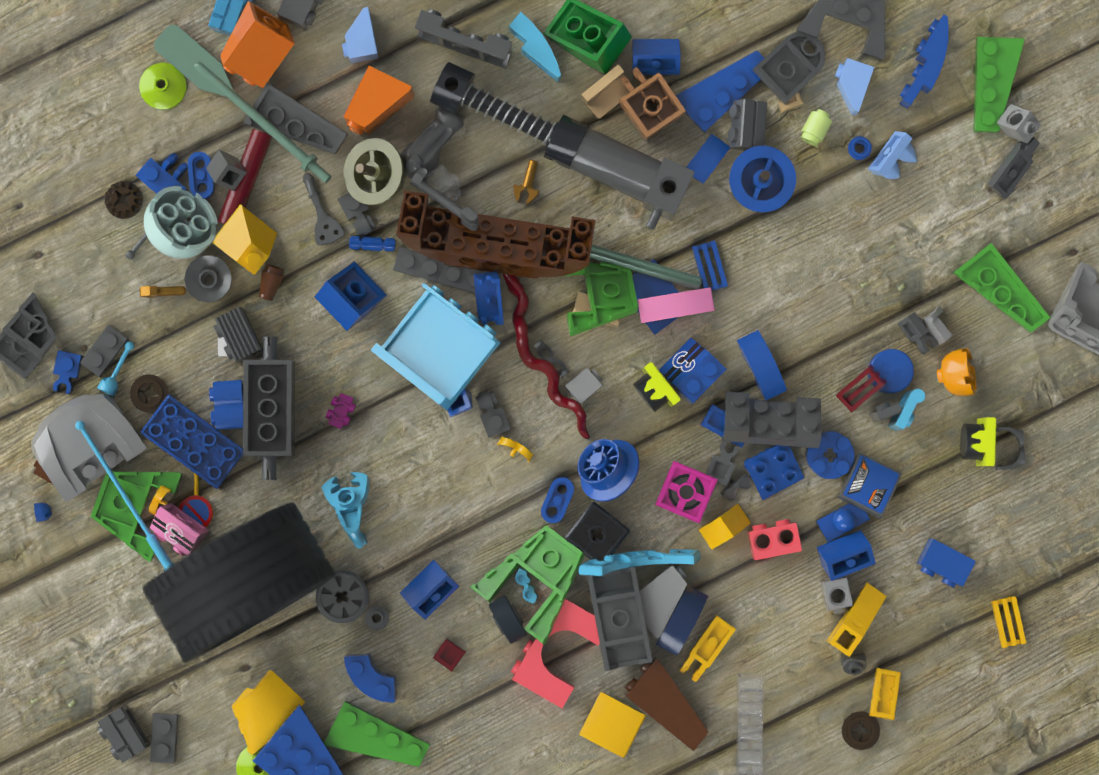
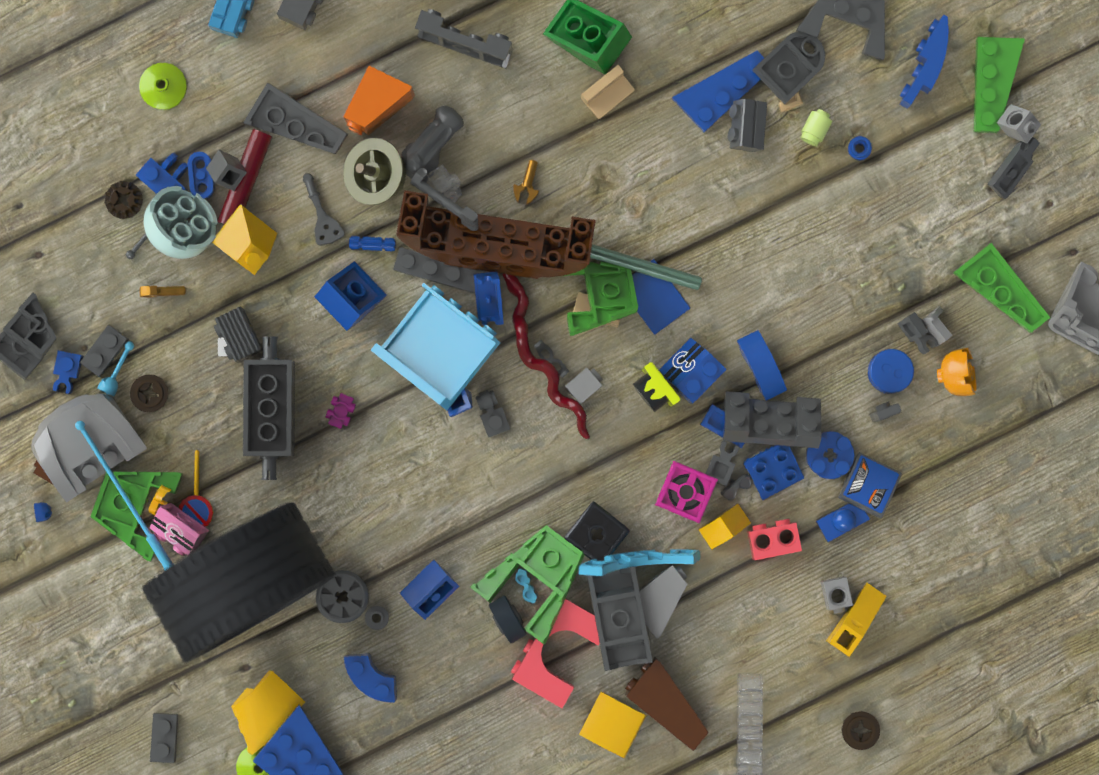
(123, 734): dark grey brick -> none
(192, 441): blue tile -> none
(196, 278): dark grey dish -> none
(211, 77): sand green piece -> none
(227, 404): blue brick -> none
(256, 45): orange slope -> none
(270, 281): reddish brown cone -> none
(349, 504): medium azure animal -> none
(355, 209): dark grey plate -> none
(360, 39): light blue slope -> none
(369, 735): bright green wing -> none
(449, 654): dark red tile -> none
(516, 447): yellow piece -> none
(535, 46): medium azure slope -> none
(557, 500): blue plate -> none
(576, 146): piece -> none
(608, 469): blue piece -> none
(655, 92): medium nougat hinge -> none
(656, 56): blue panel -> none
(676, 305): bright pink slope -> none
(682, 620): dark blue brick -> none
(708, 158): blue slope -> none
(708, 646): yellow hinge -> none
(712, 244): blue tile -> none
(762, 179): blue piece -> none
(846, 555): blue brick -> none
(853, 83): light blue slope -> none
(854, 664): dark grey plate -> none
(875, 376): dark red tile -> none
(885, 694): yellow plate -> none
(896, 148): light blue tile -> none
(907, 405): medium azure plate -> none
(945, 562): blue brick -> none
(979, 441): piece -> none
(1013, 641): yellow tile -> none
(1019, 434): dark grey cap -> none

